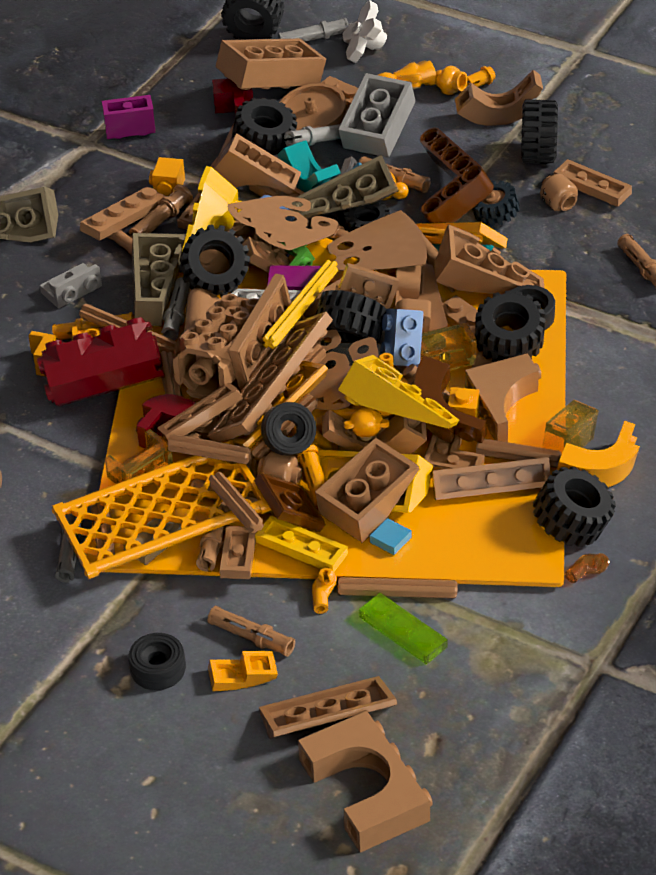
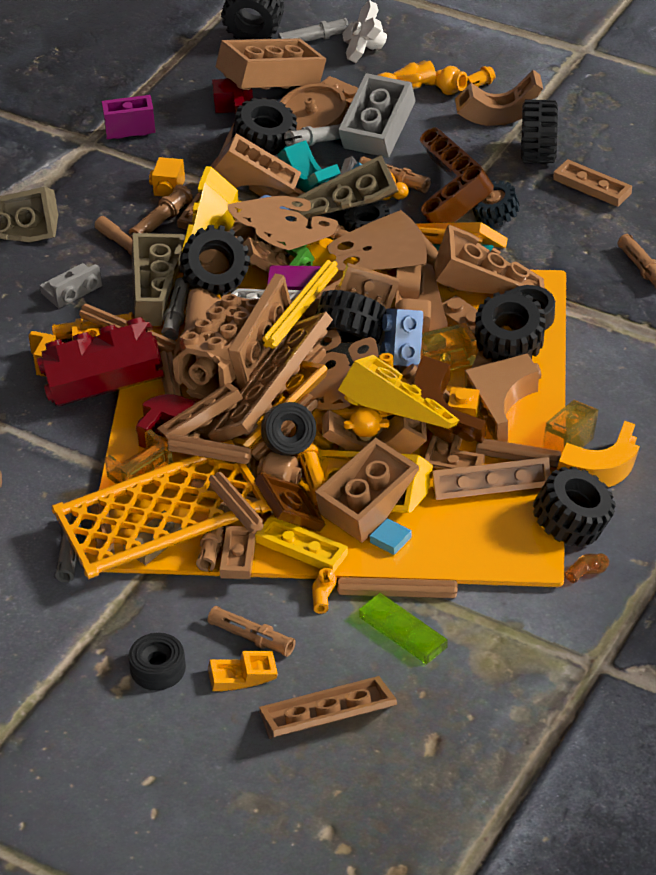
(121, 214): medium nougat plate -> none
(363, 743): medium nougat arch -> none
(559, 192): medium nougat head -> none

